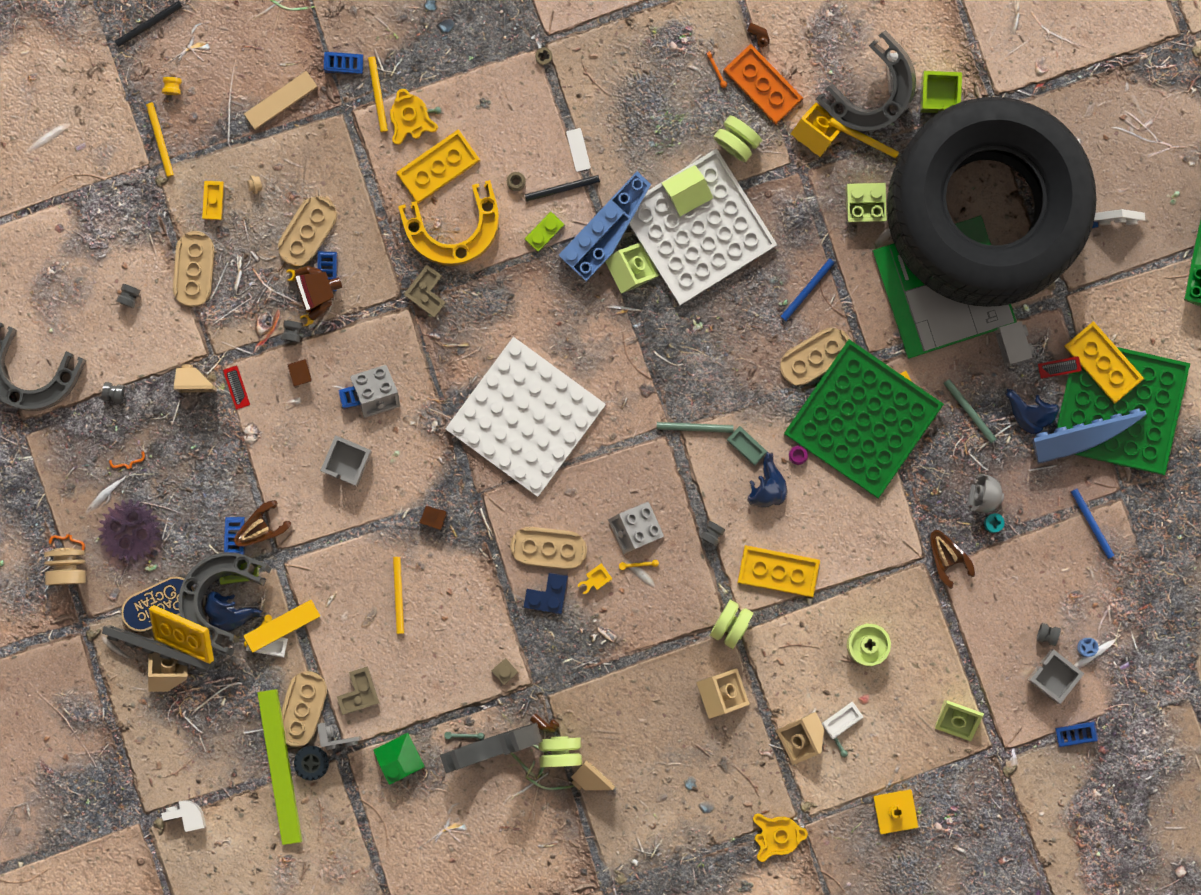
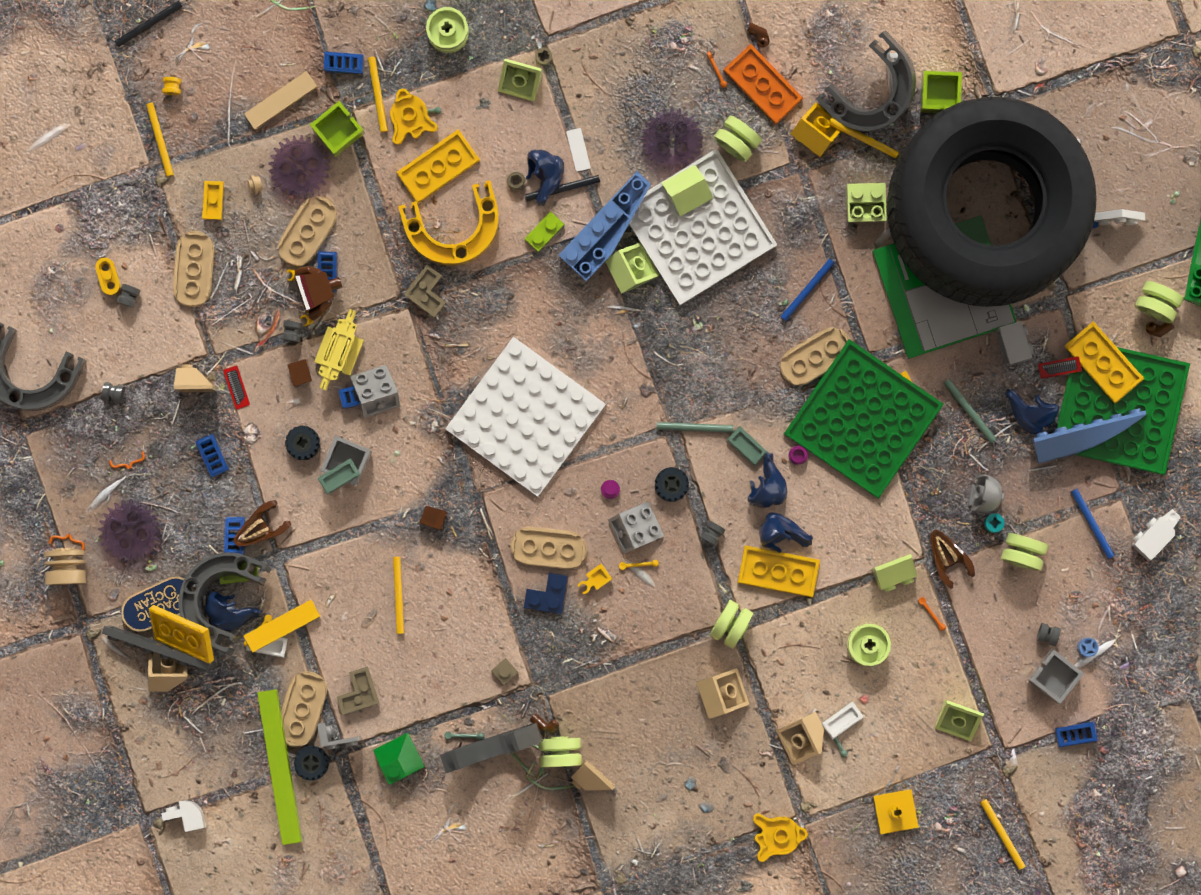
(108, 277): none -> yellow plate
(207, 439): none -> blue slope
(309, 152): none -> gear
(309, 441): none -> black wheel
(336, 129): none -> lime piece
(338, 350): none -> light yellow piece
(339, 476): none -> sand green tile
(458, 30): none -> yellowish green wheel
(519, 80): none -> yellowish green slope
(548, 169): none -> dark blue piece
(610, 489): none -> magenta plate
(655, 138): none -> clear purple gear
(671, 484): none -> black wheel
(778, 528): none -> dark blue piece
(895, 572): none -> yellowish green slope
(922, 601): none -> orange hinge
(1002, 834): none -> yellow bar
(1023, 555): none -> yellowish green wheel
(1157, 535): none -> white hinge
(1158, 330): none -> reddish brown arm
(1159, 302): none -> yellowish green wheel

